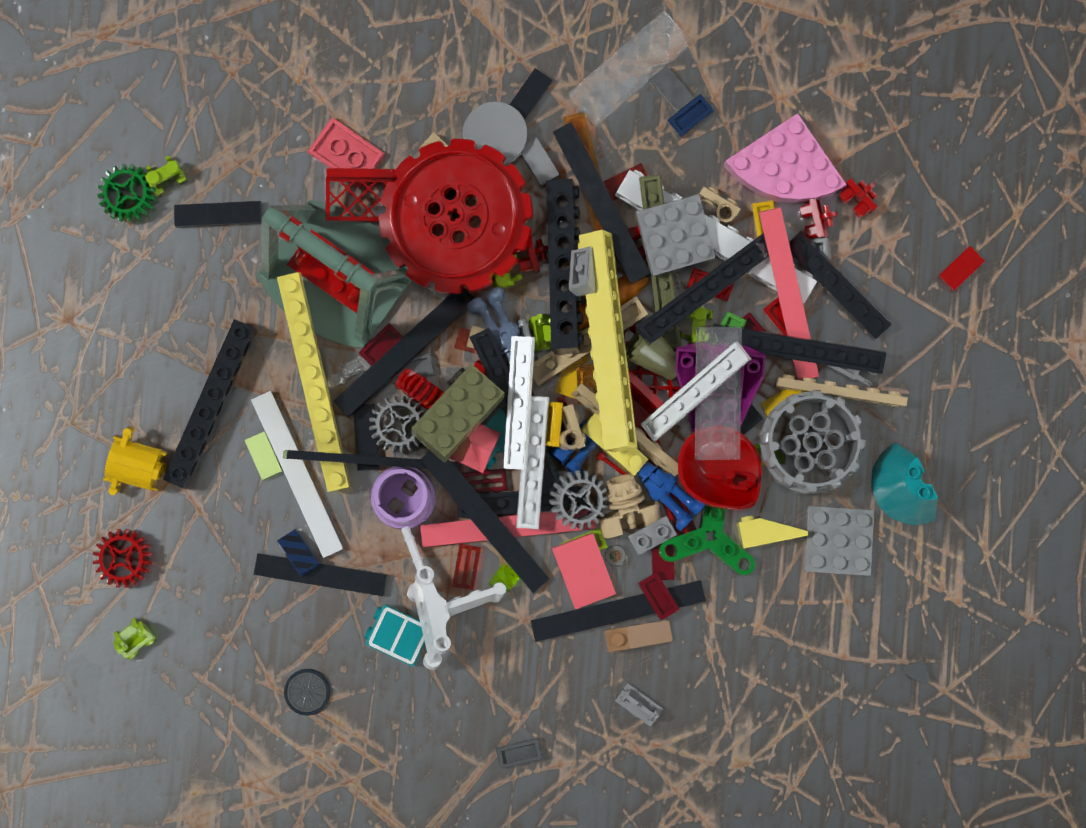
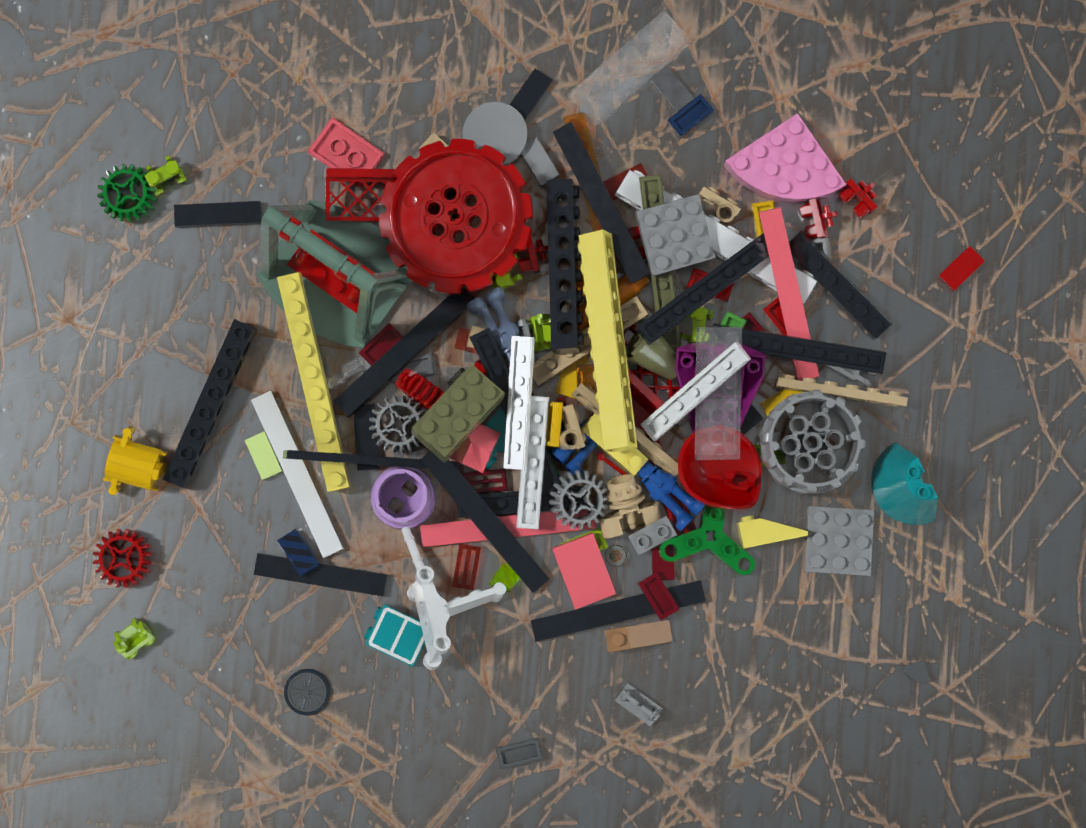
(582, 272): light grey slope -> none

